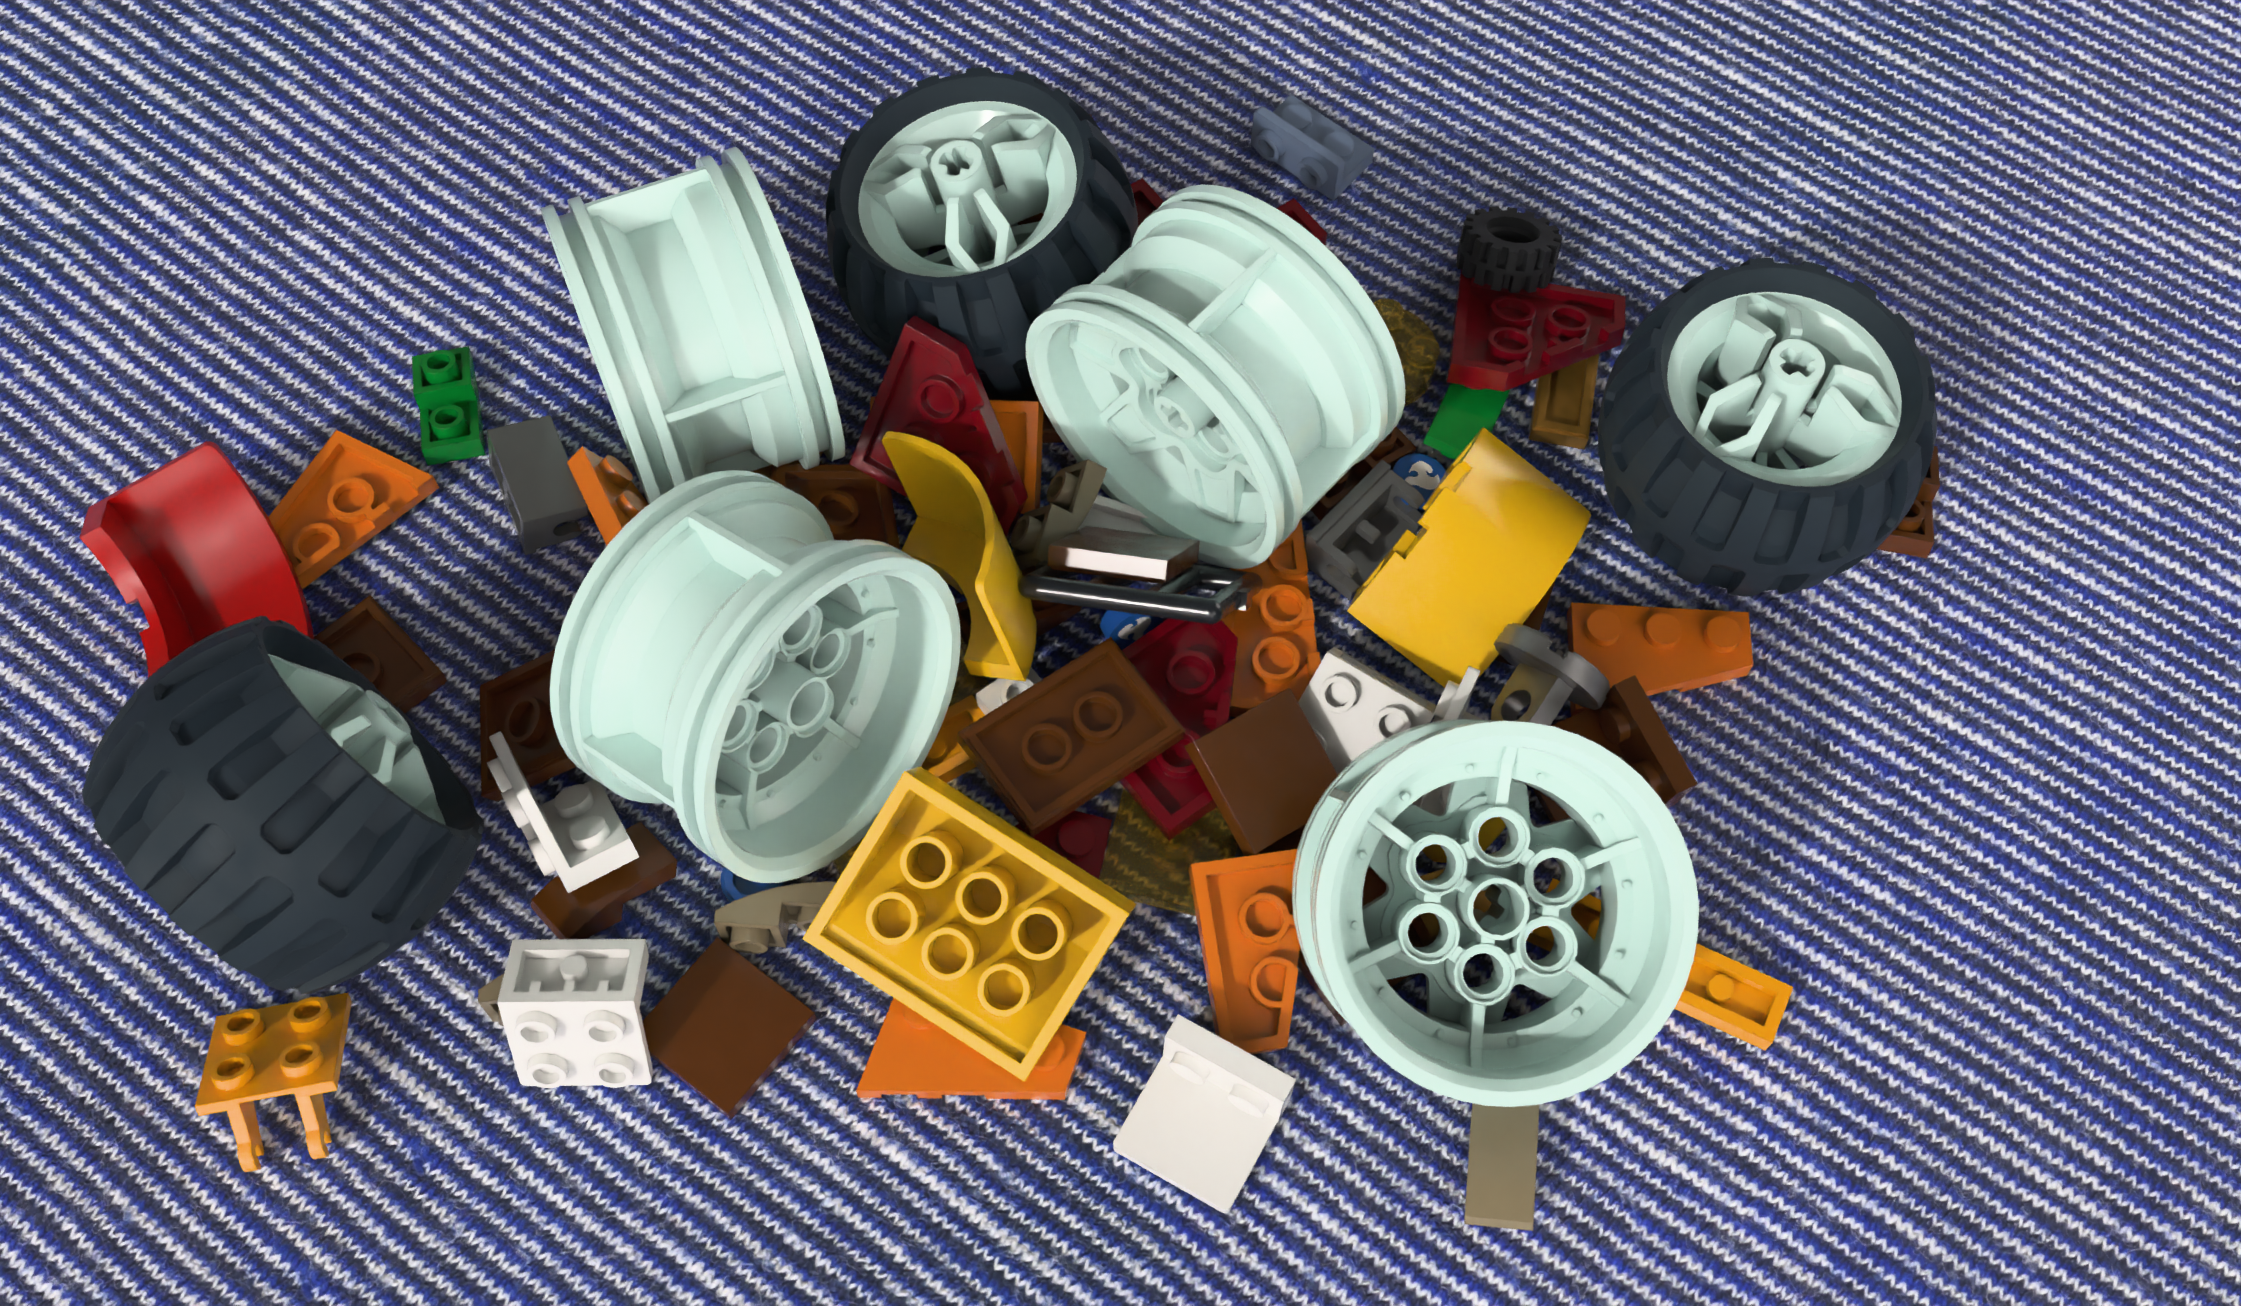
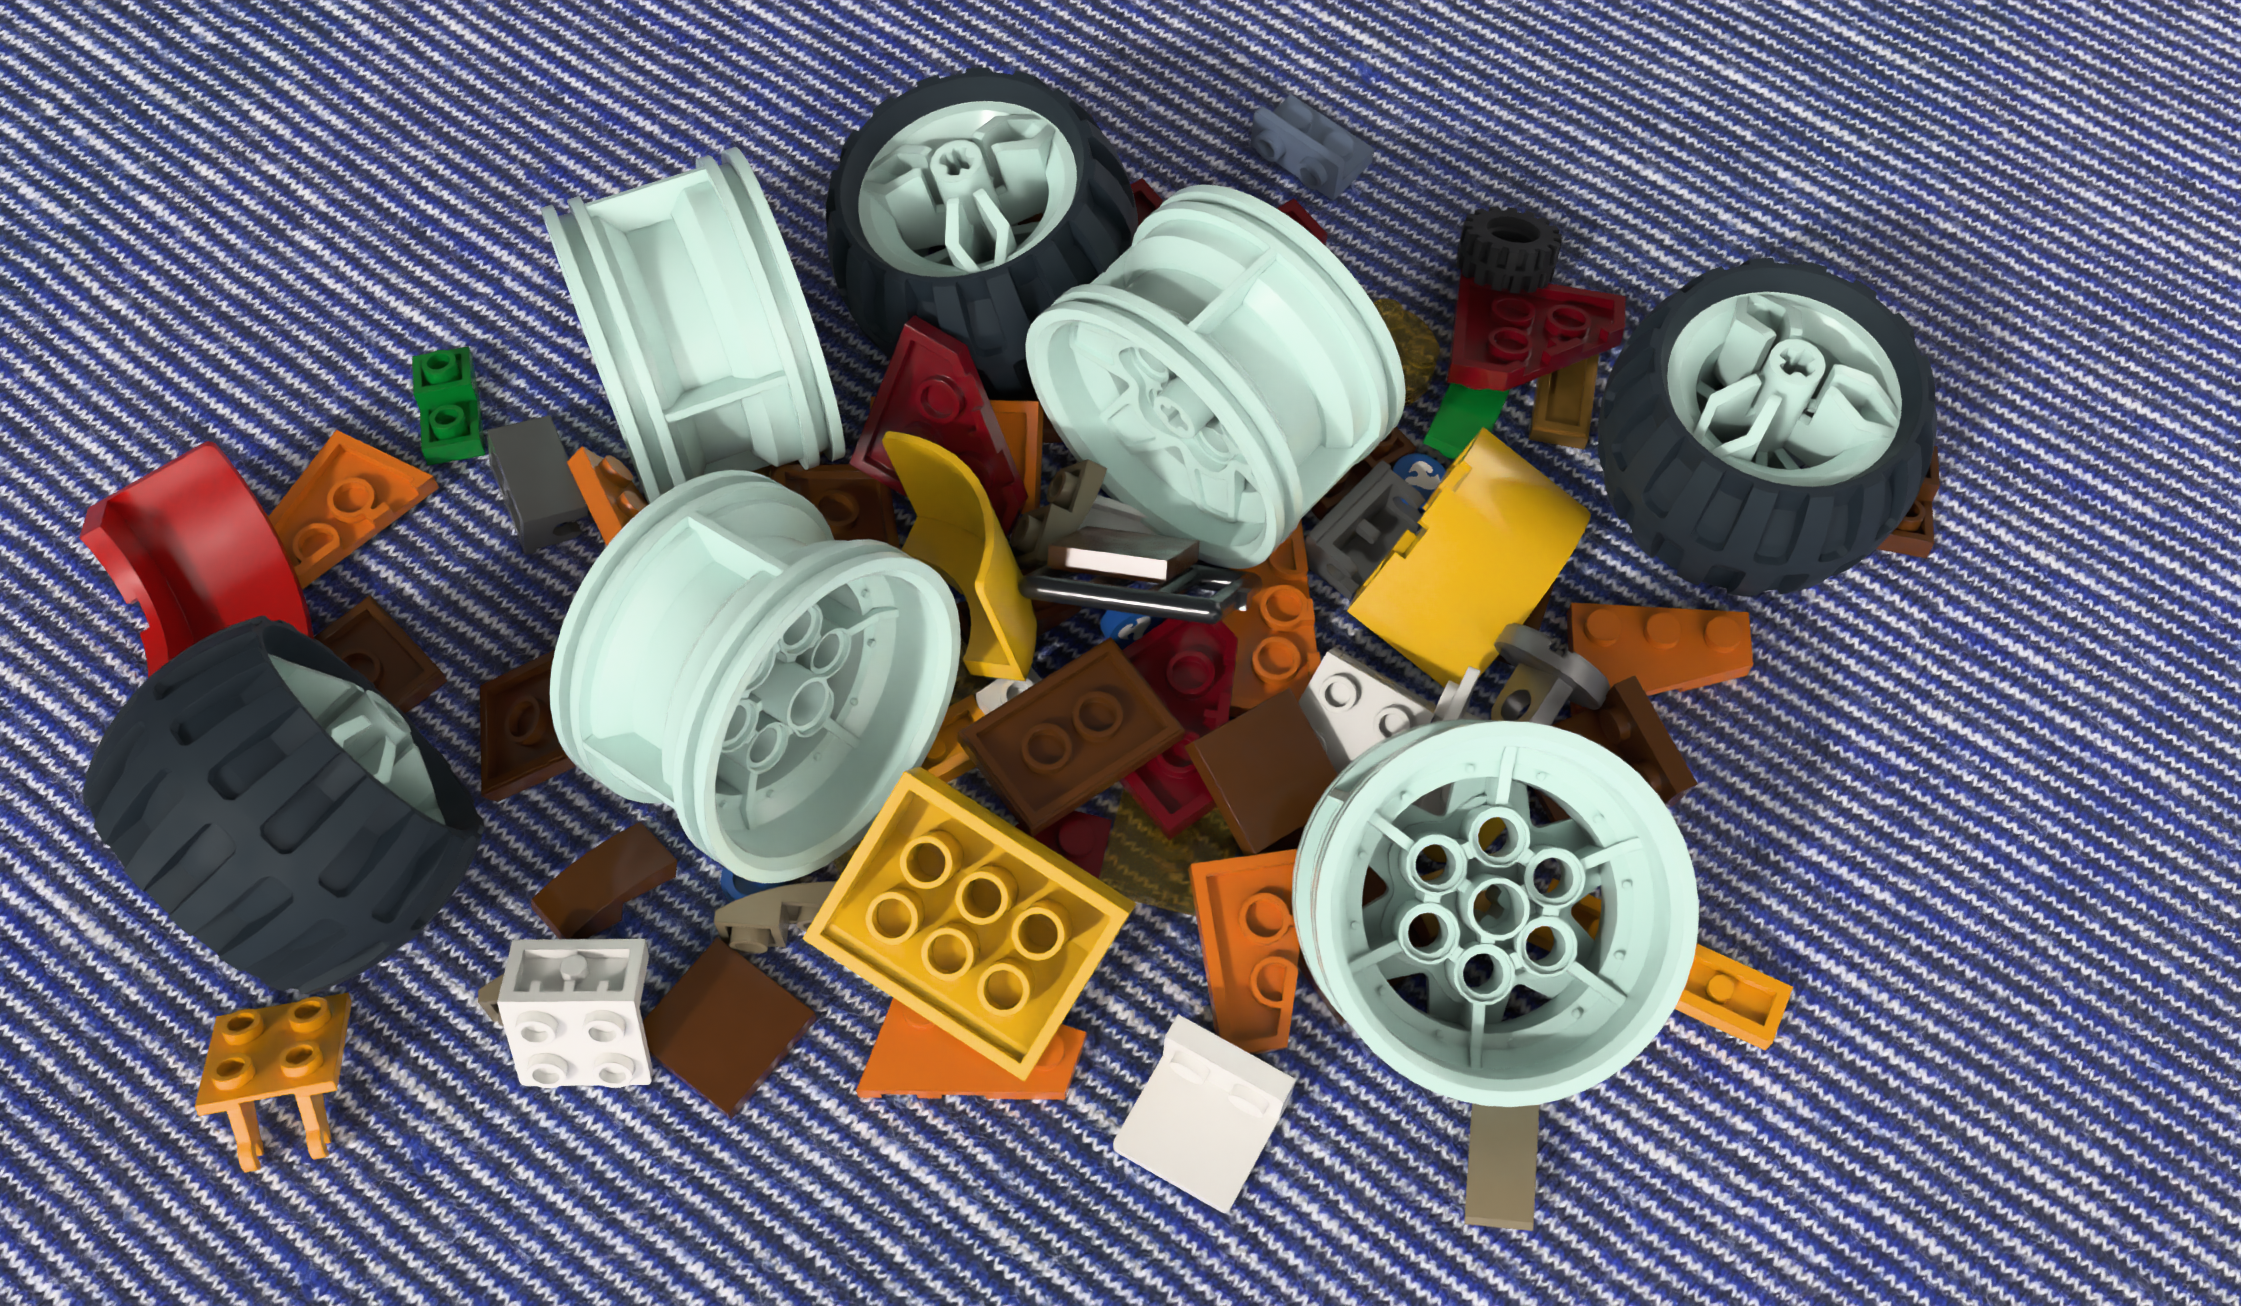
(569, 834): white bracket -> none

